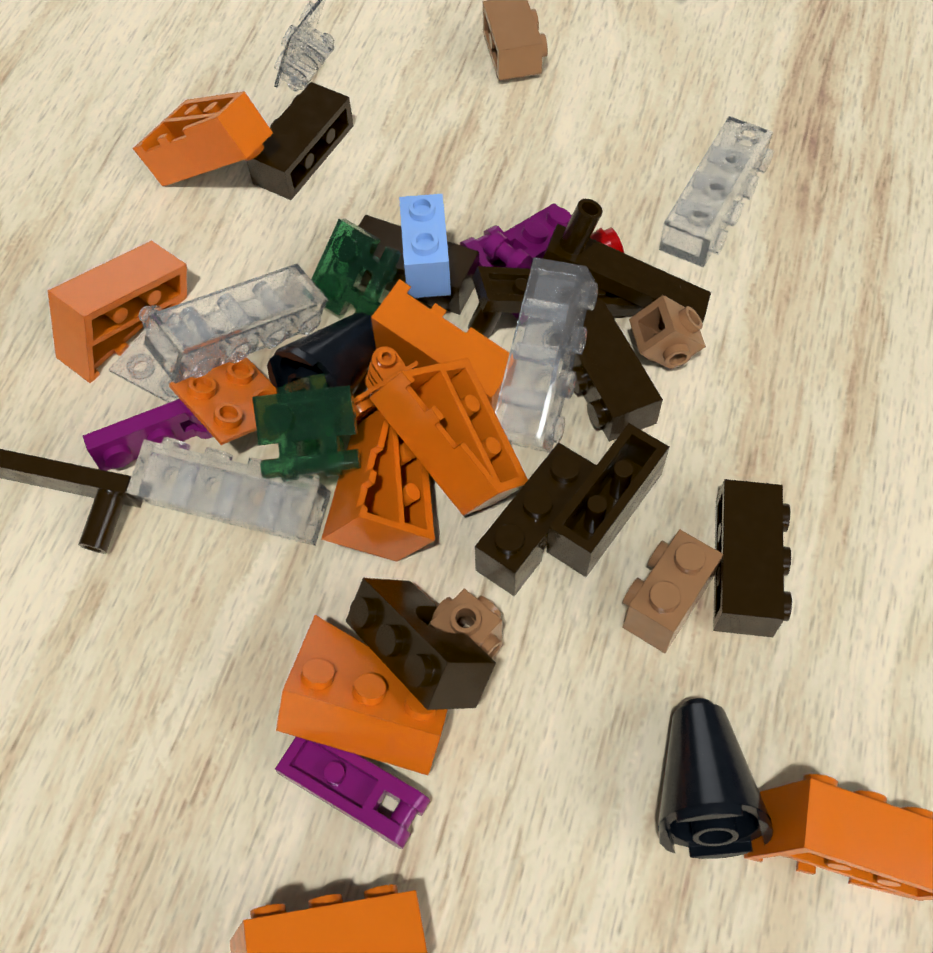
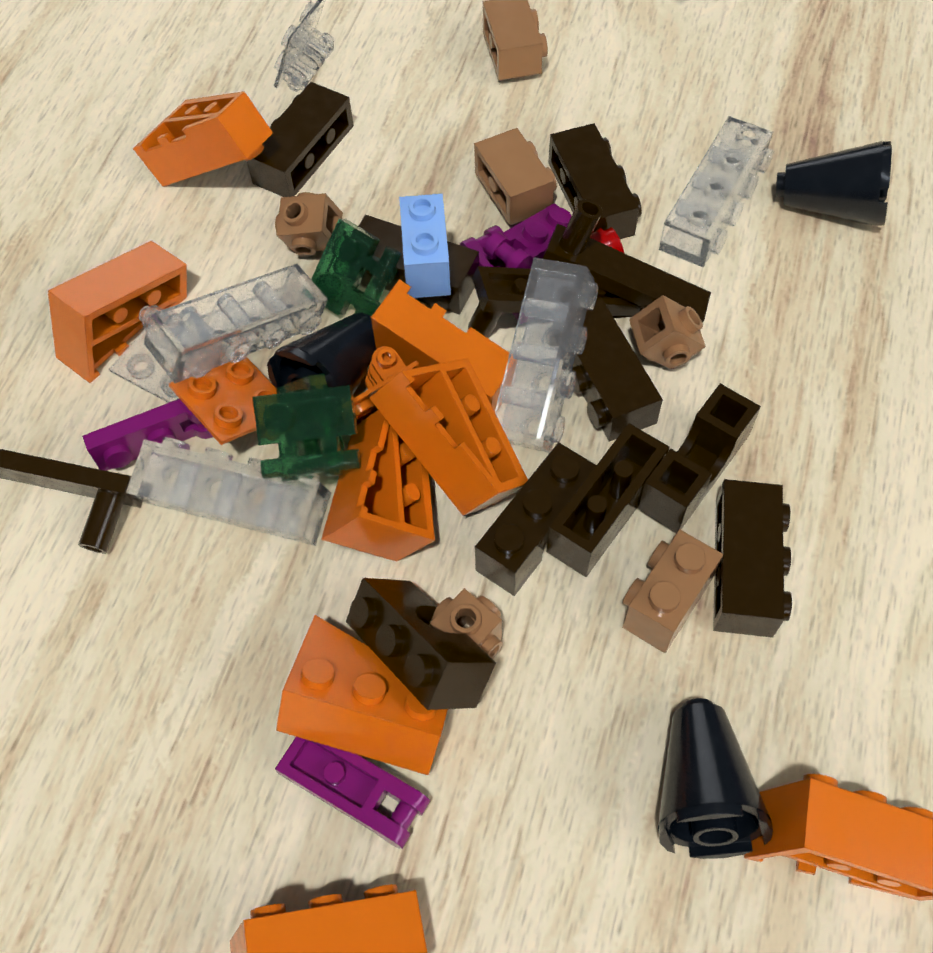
(306, 222): none -> medium nougat brick
(514, 175): none -> medium nougat brick
(587, 171): none -> dark brown brick
(688, 475): none -> dark brown arch
(841, 183): none -> black cone

